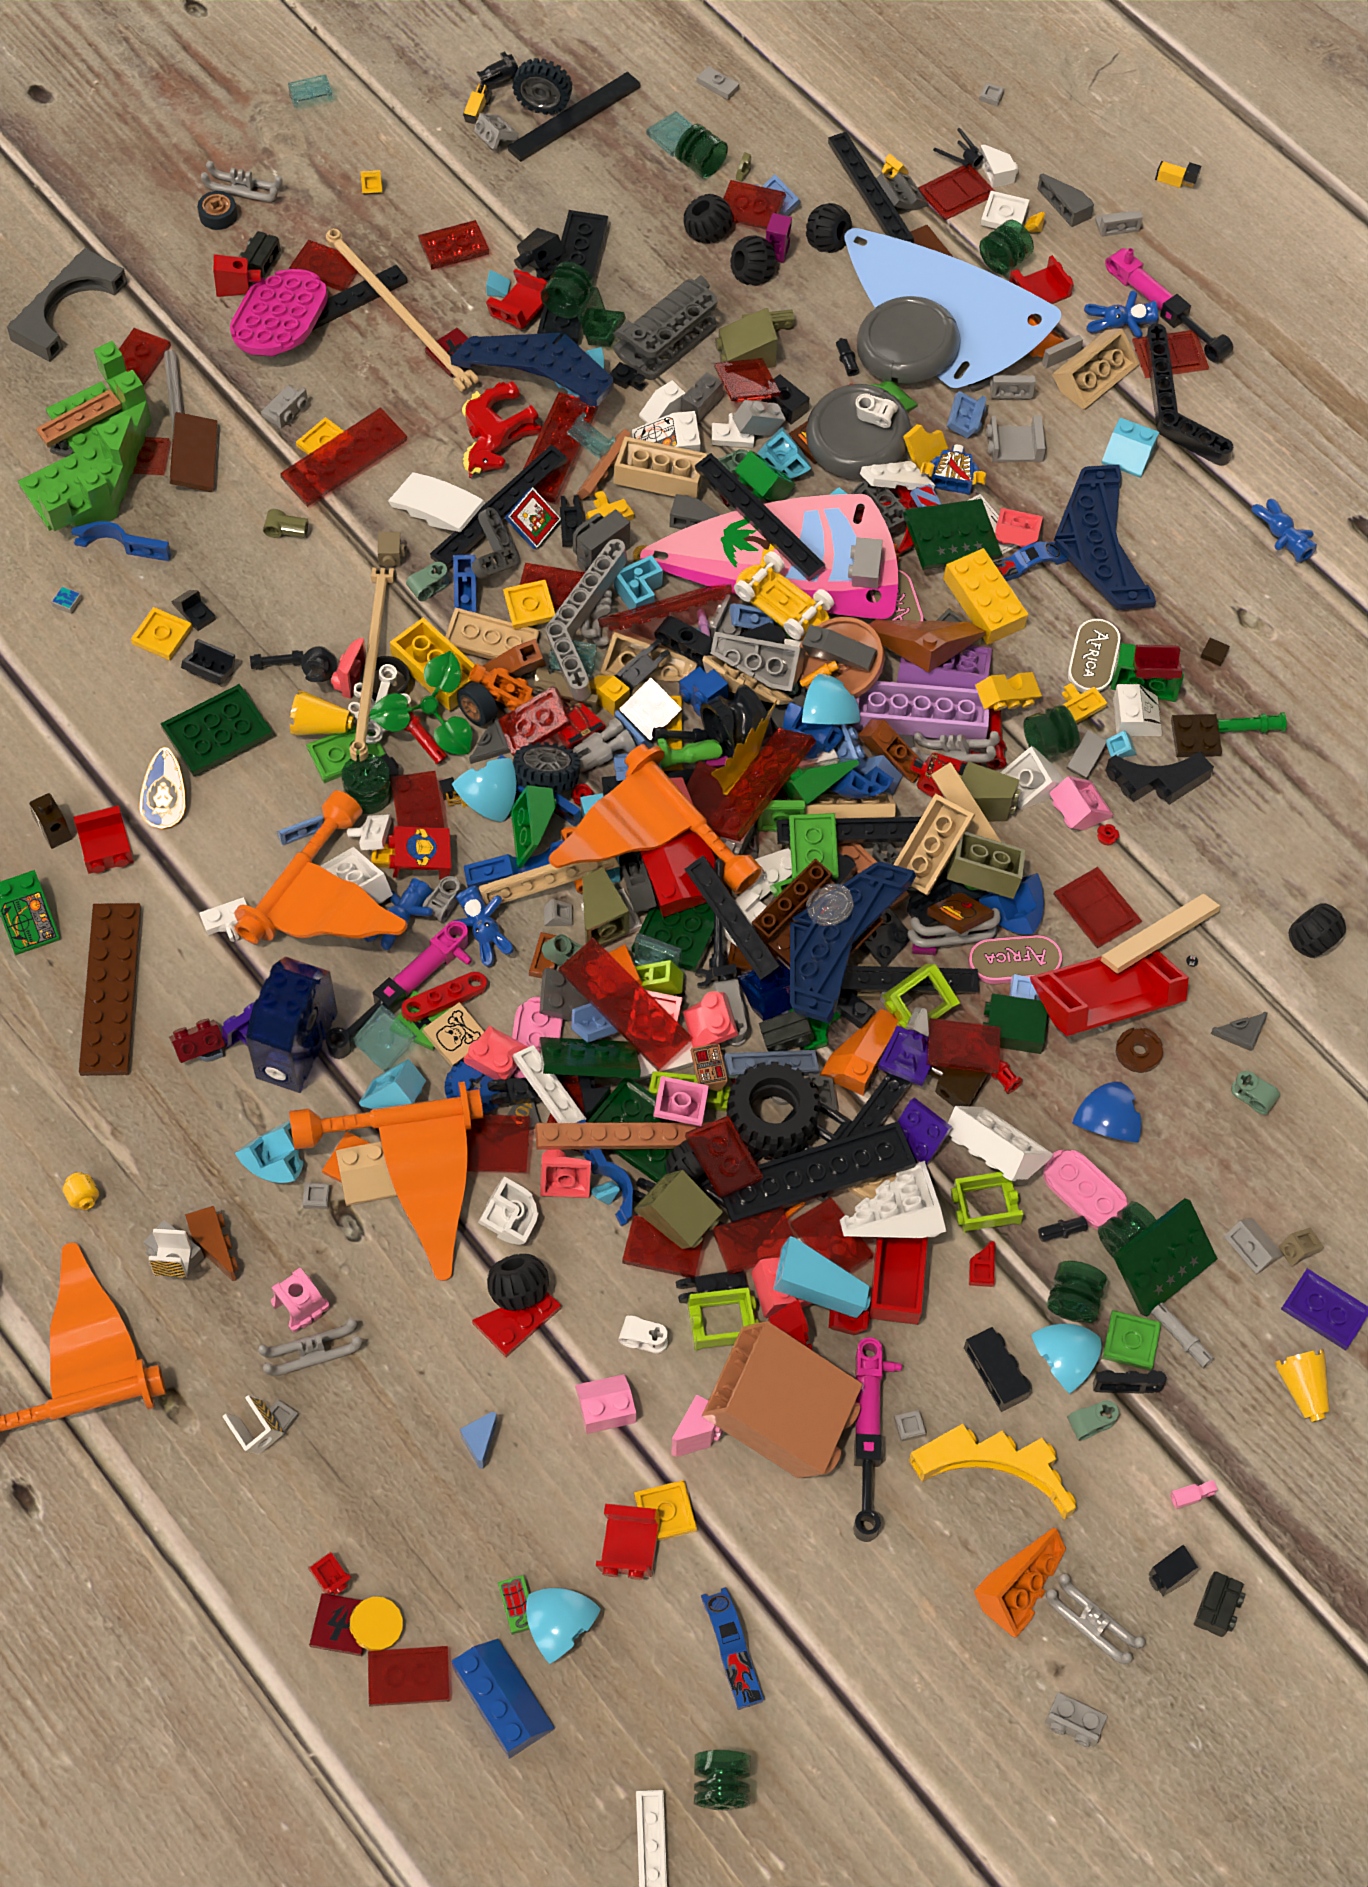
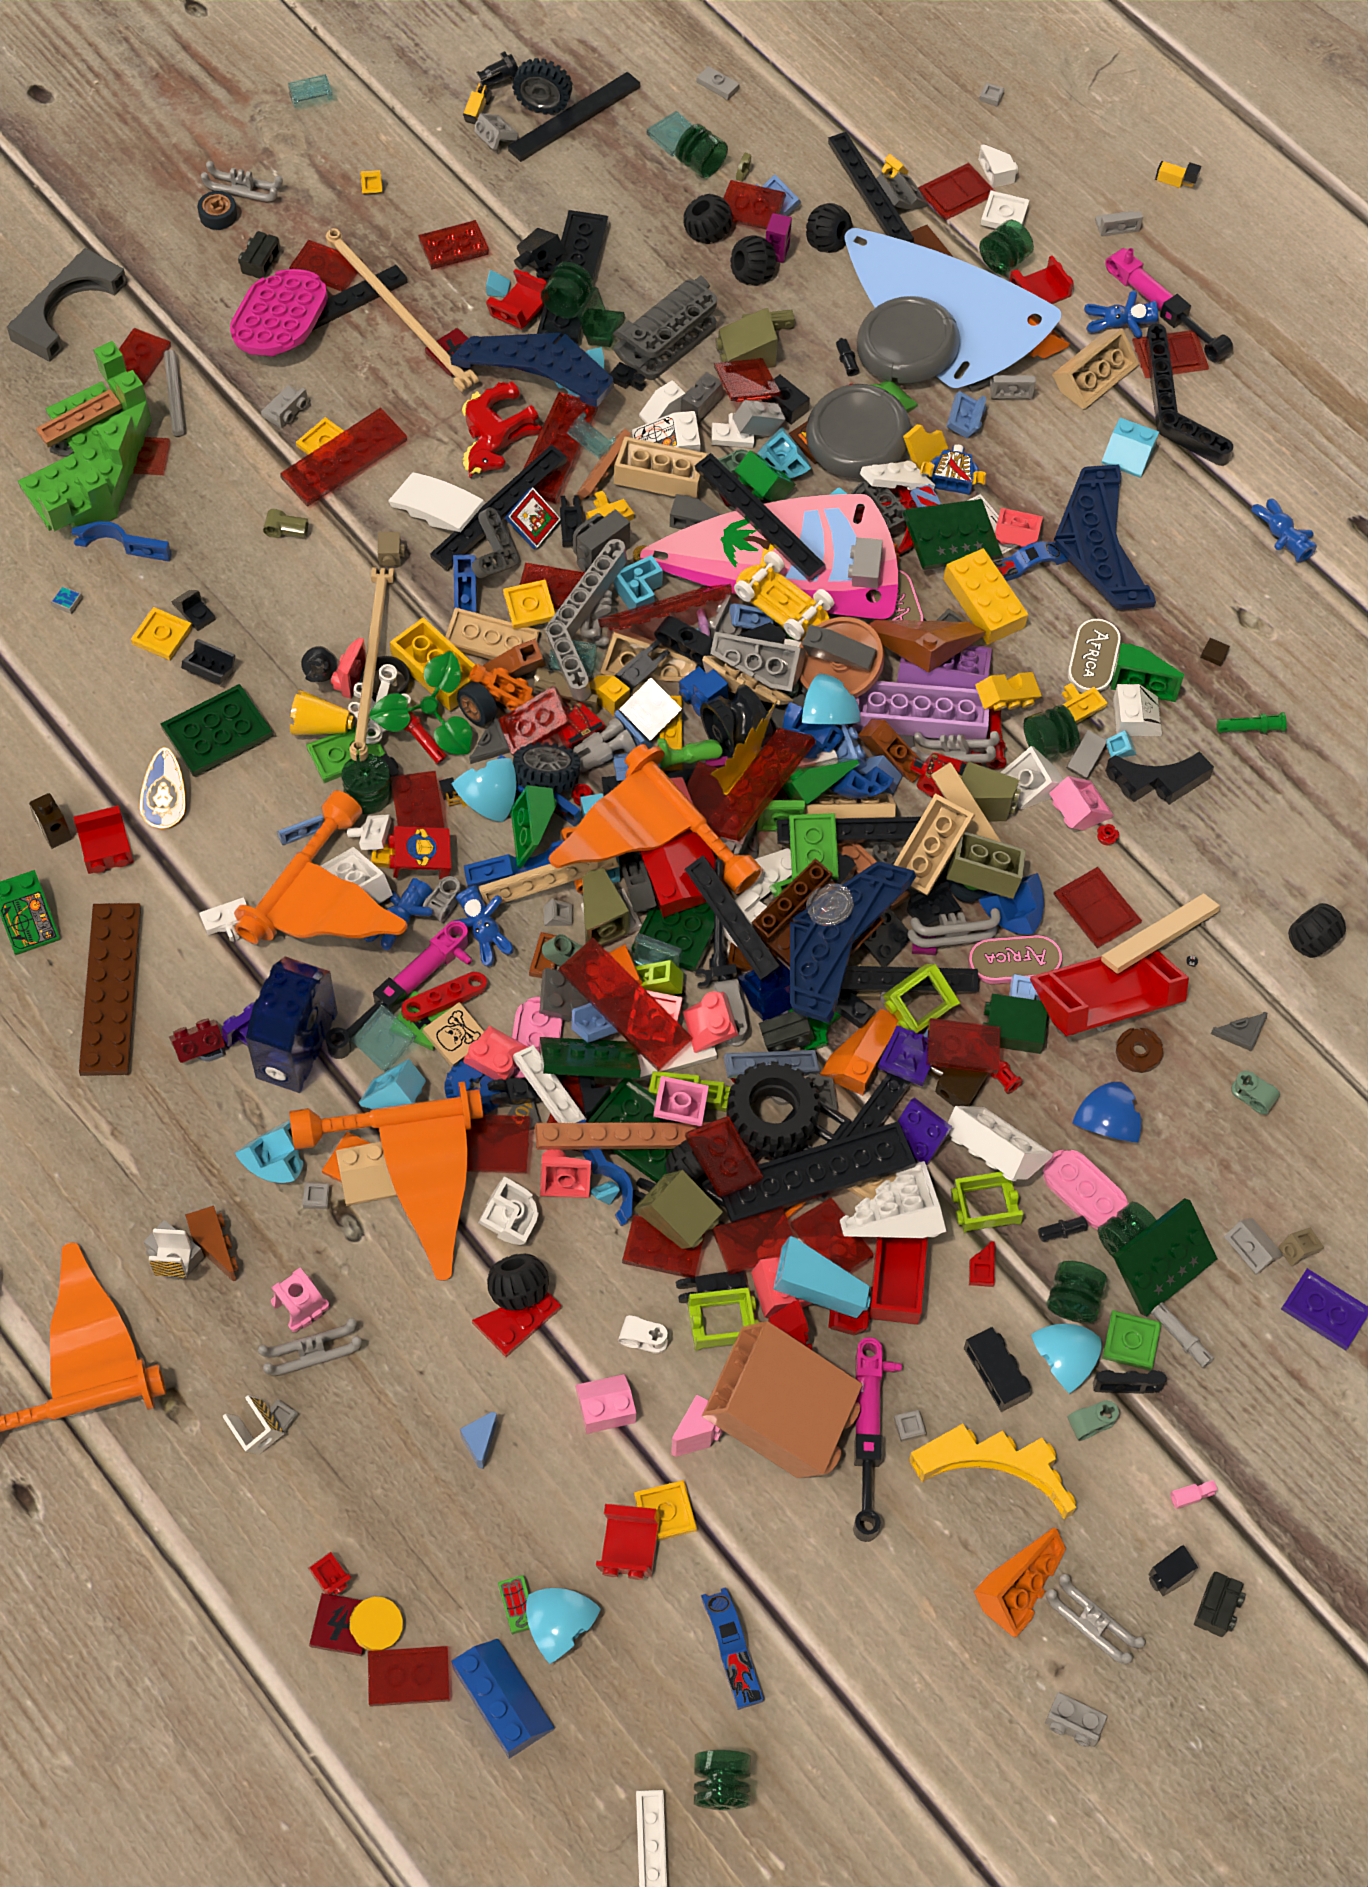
(80, 1191): yellow head -> none
(193, 452): reddish brown tile -> none
(233, 275): red torso -> none
(257, 662): black bar -> none
(426, 582): sand green piece -> none
(696, 735): black bar -> none
(709, 1066): slope -> none
(825, 669): light orange animal -> none
(878, 411): white piece -> none
(919, 1022): light grey slope -> none
(960, 912): reddish brown tile -> none
(971, 155): black plant -> none
(1016, 442): light grey panel -> none
(1035, 223): yellow slope -> none
(1062, 351): light grey tile -> none
(1067, 200): dark grey slope -> none
(1157, 661): dark red bracket -> none
(1196, 734): dark brown plate -> none
(1307, 1383): yellow cone -> none

